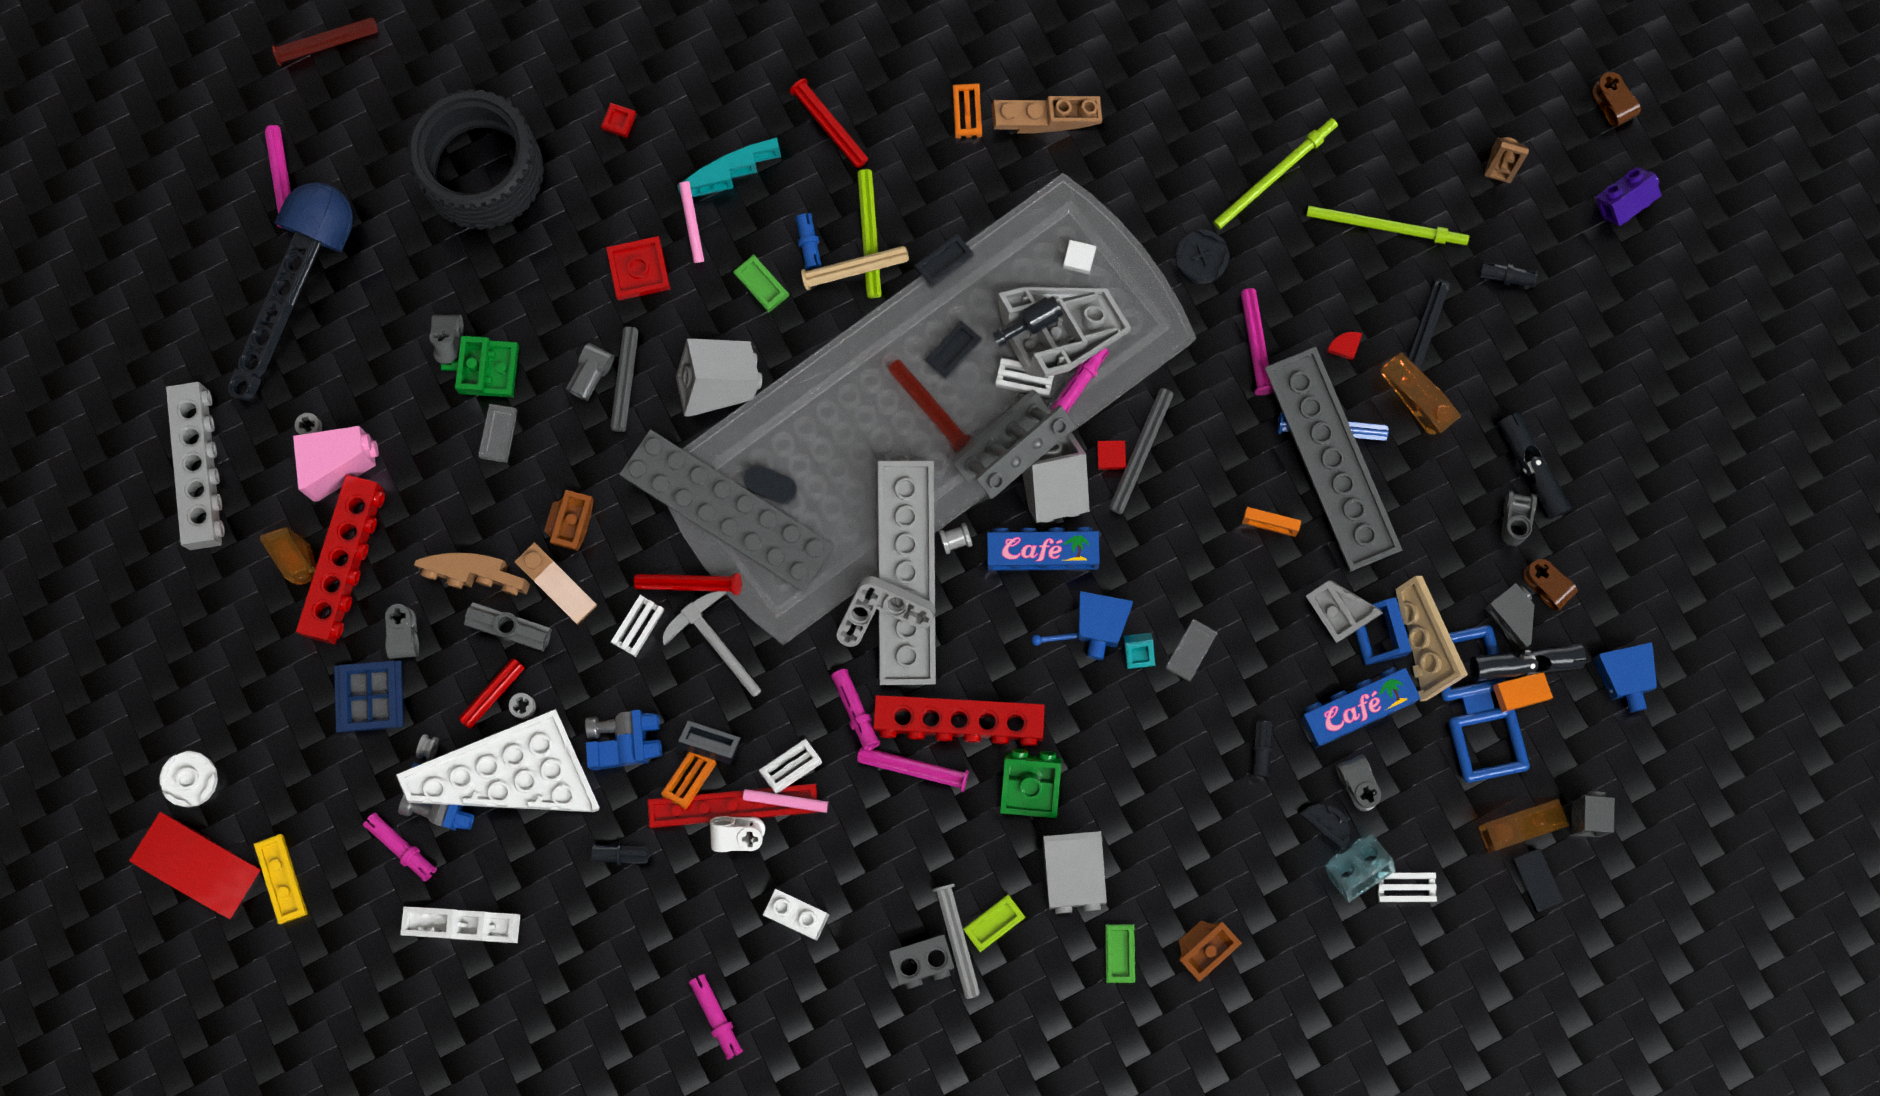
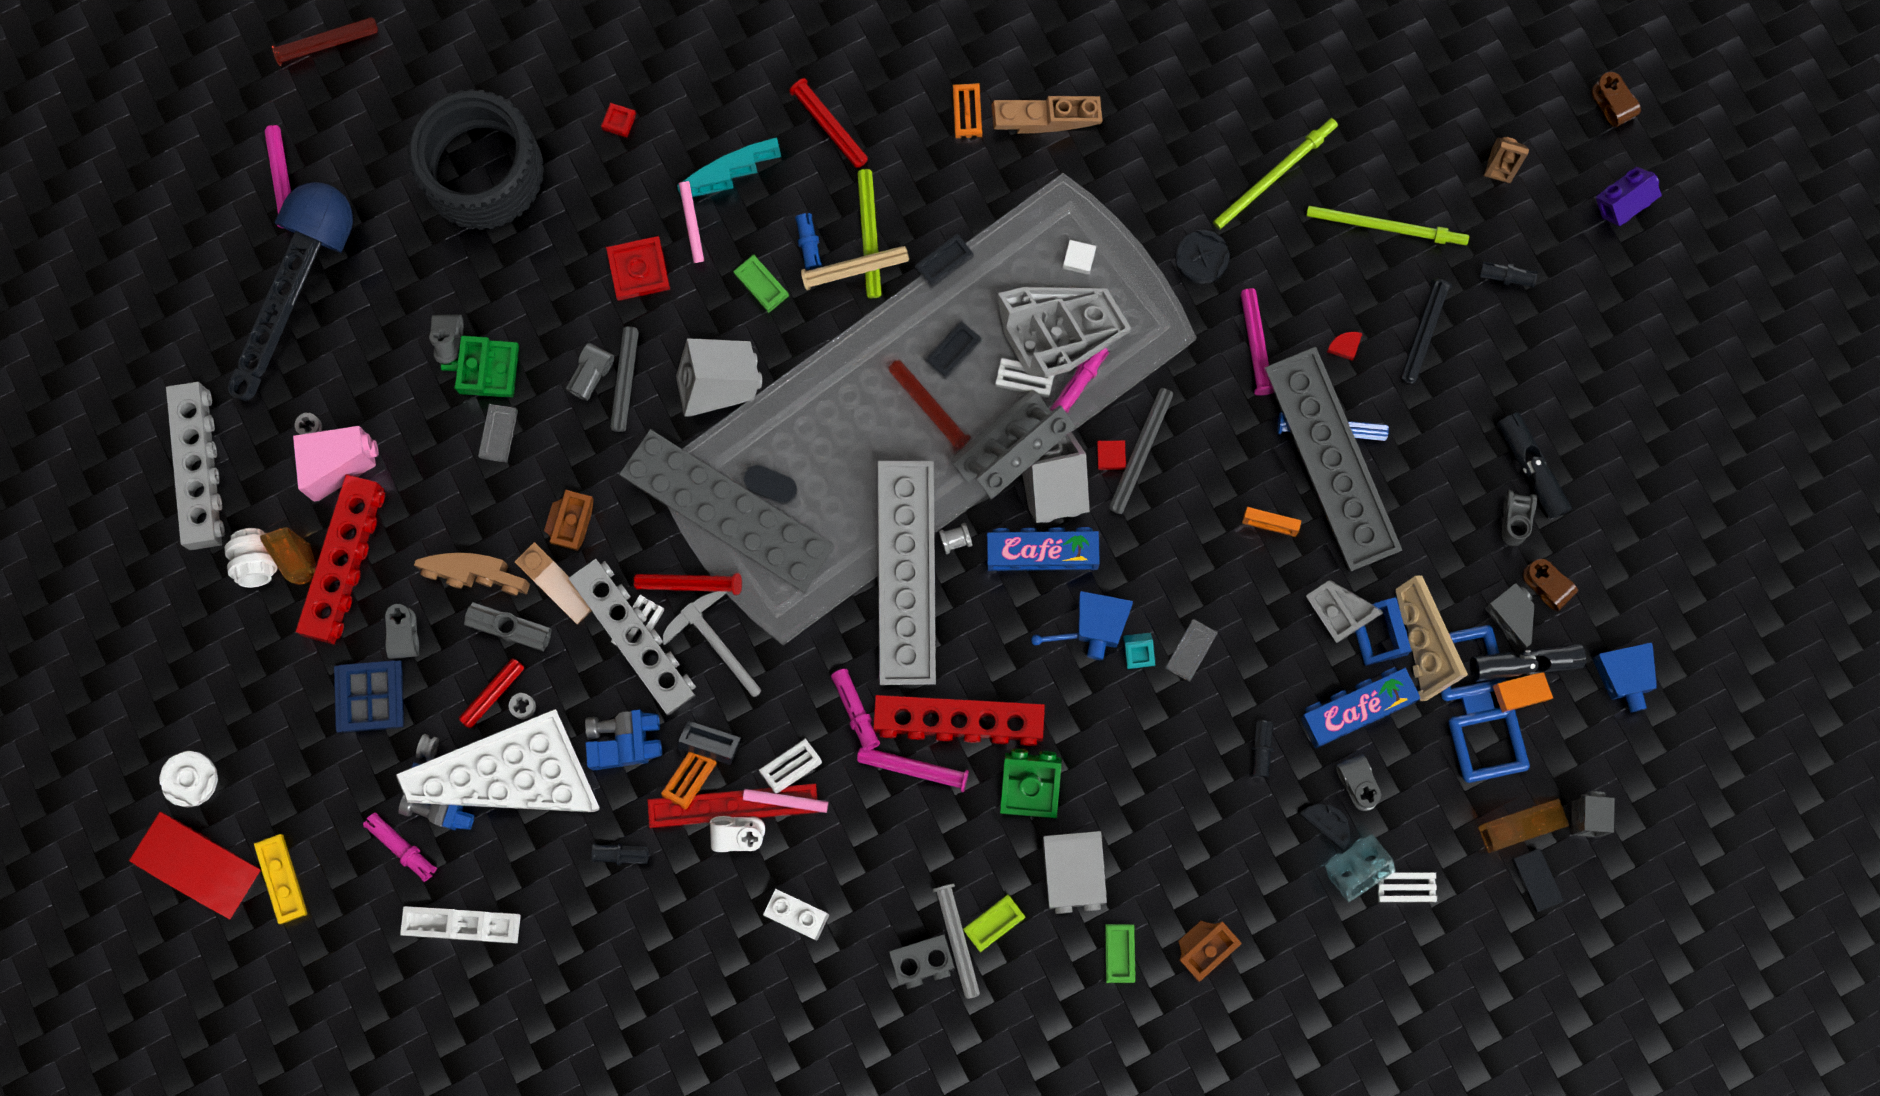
(249, 559): none -> white piece
(585, 583): none -> light grey brick
(721, 1027): dark pink pin -> none
(880, 601): light grey beam -> none
(1033, 318): black piece -> none
(1420, 395): clear orange slope -> none

